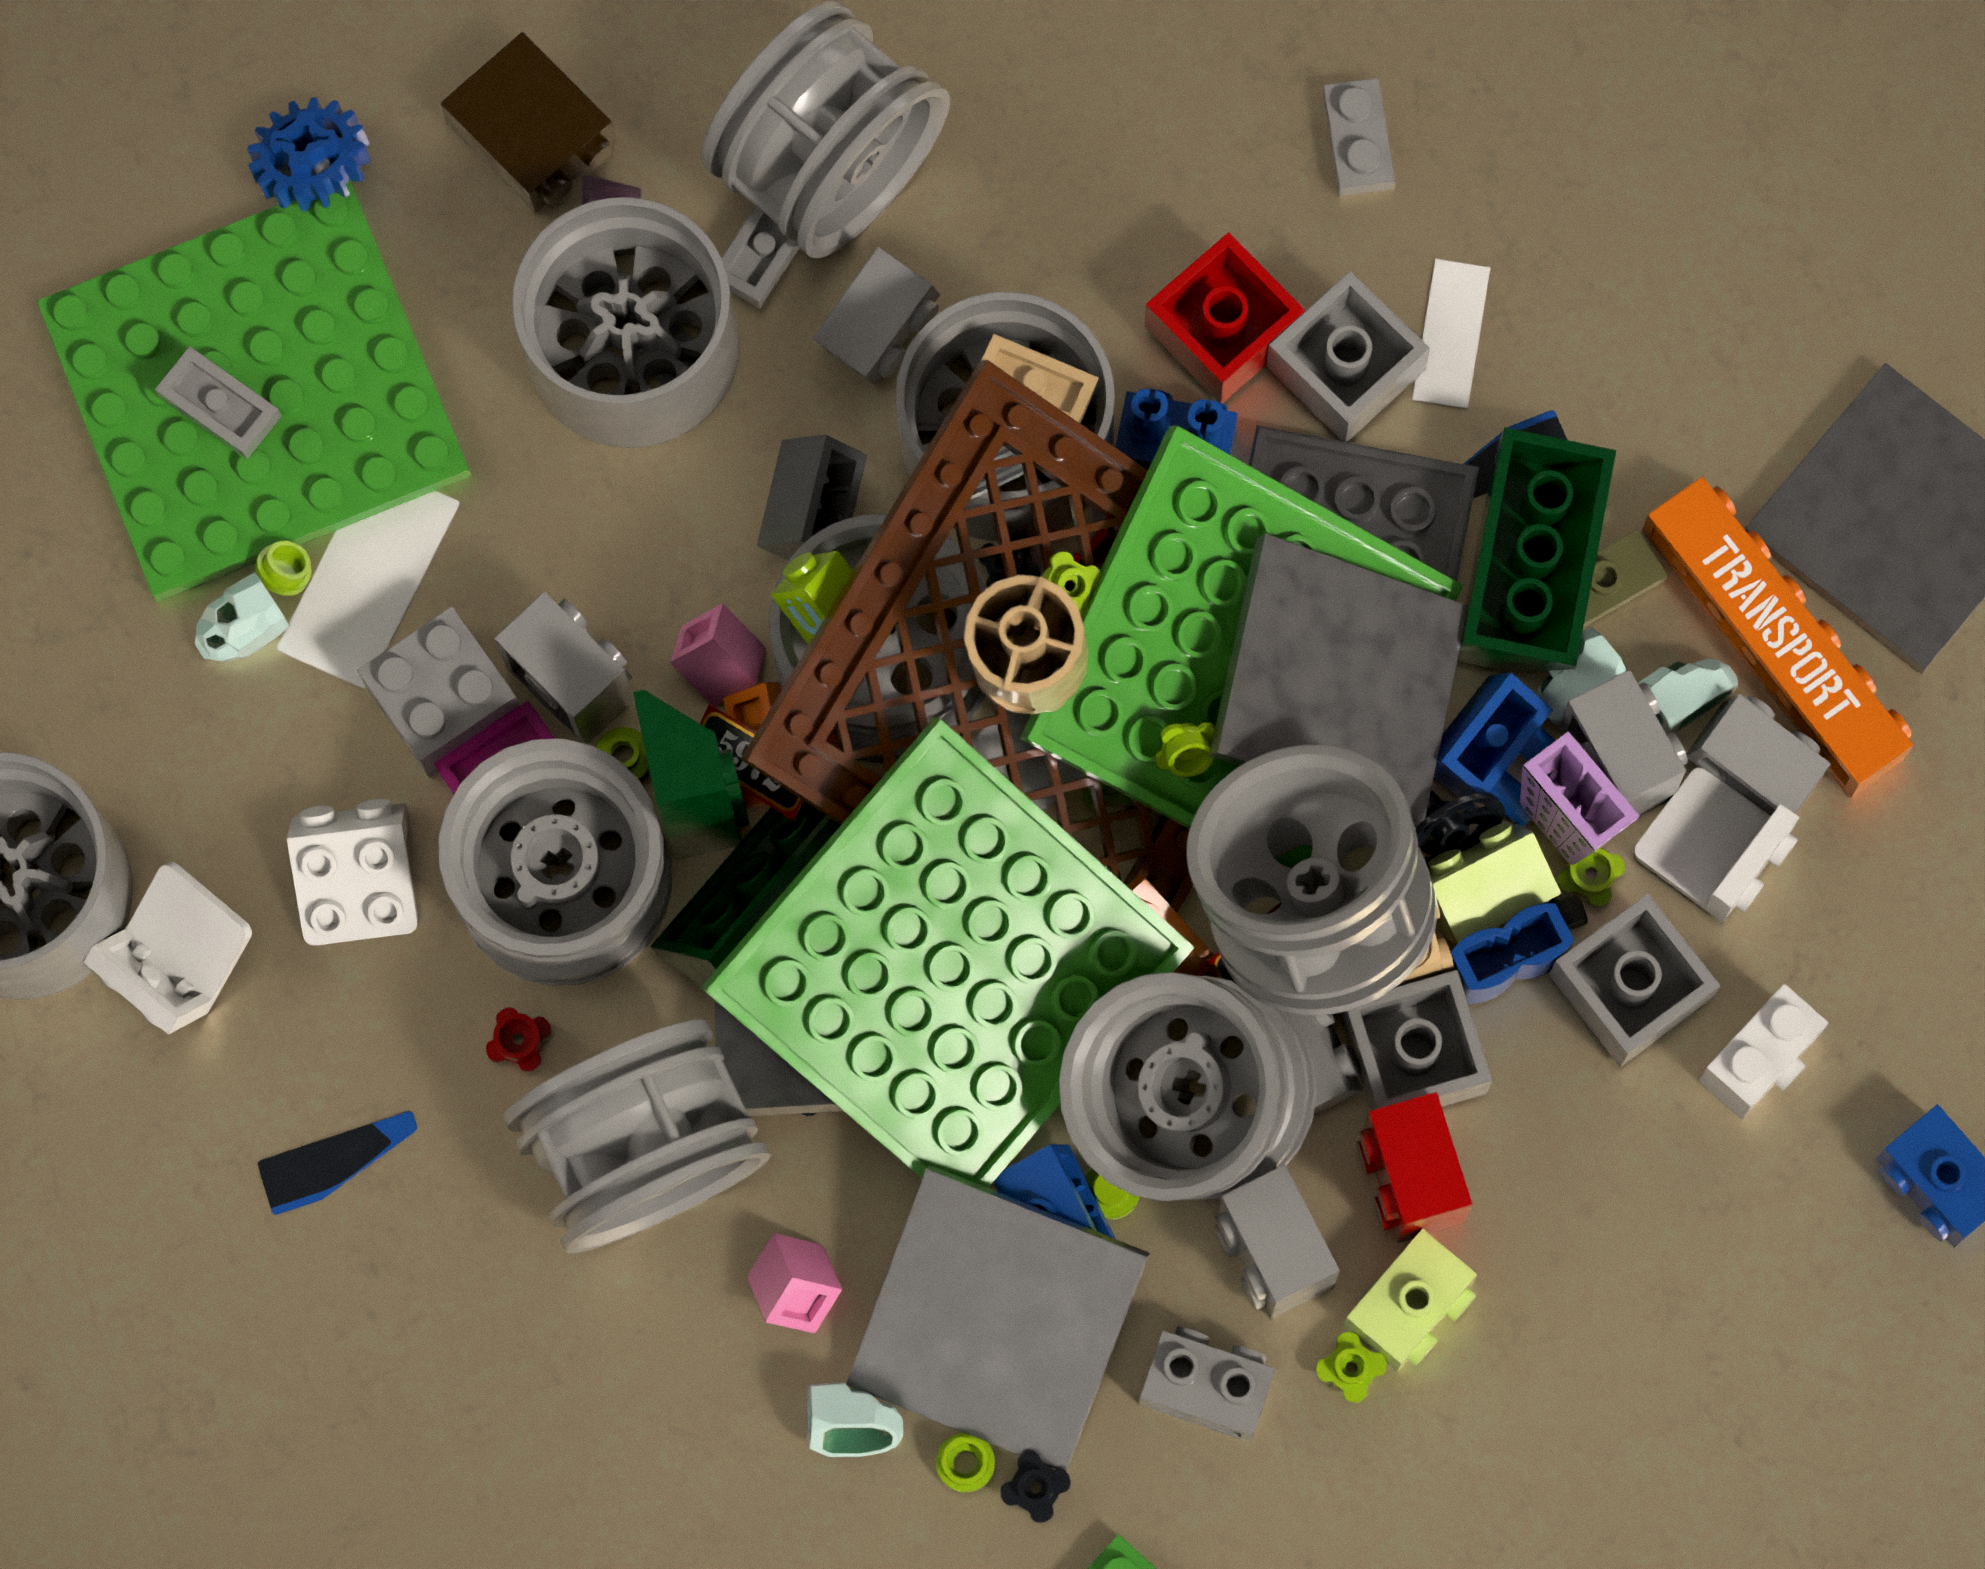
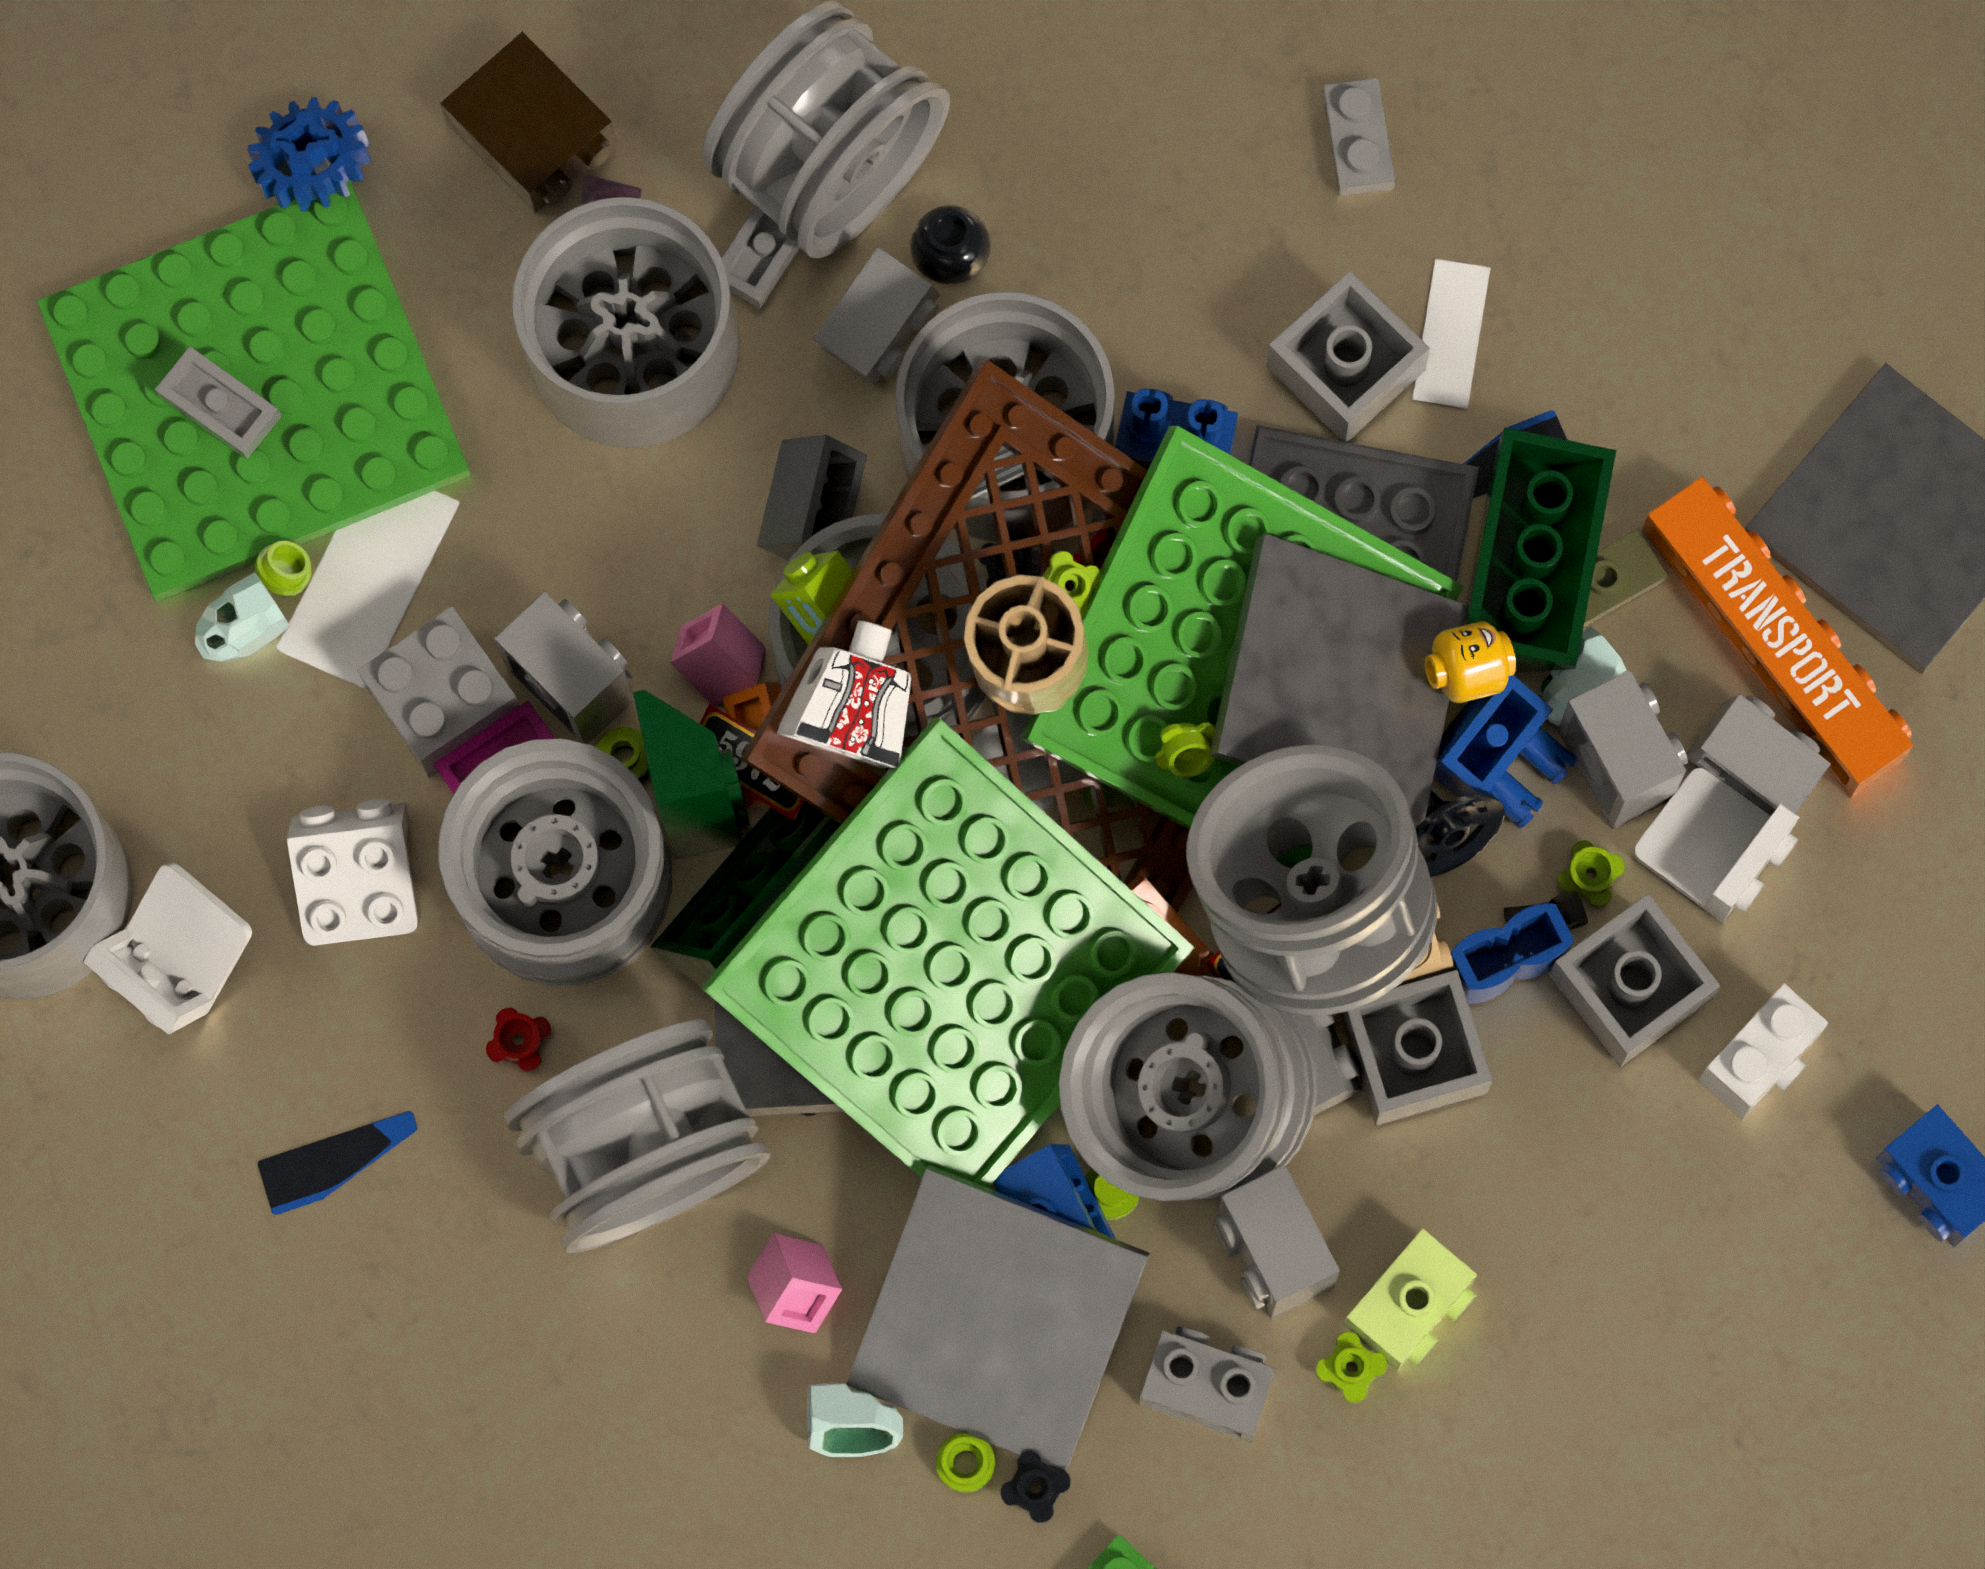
(852, 701): none -> torso
(950, 244): none -> black piece
(1053, 380): tan plate -> none
(1221, 317): red brick -> none
(1414, 1168): red brick -> none
(1470, 662): none -> yellow head
(1490, 881): yellowish green brick -> none
(1577, 802): lavender torso -> none
(1689, 690): light aqua rock -> none

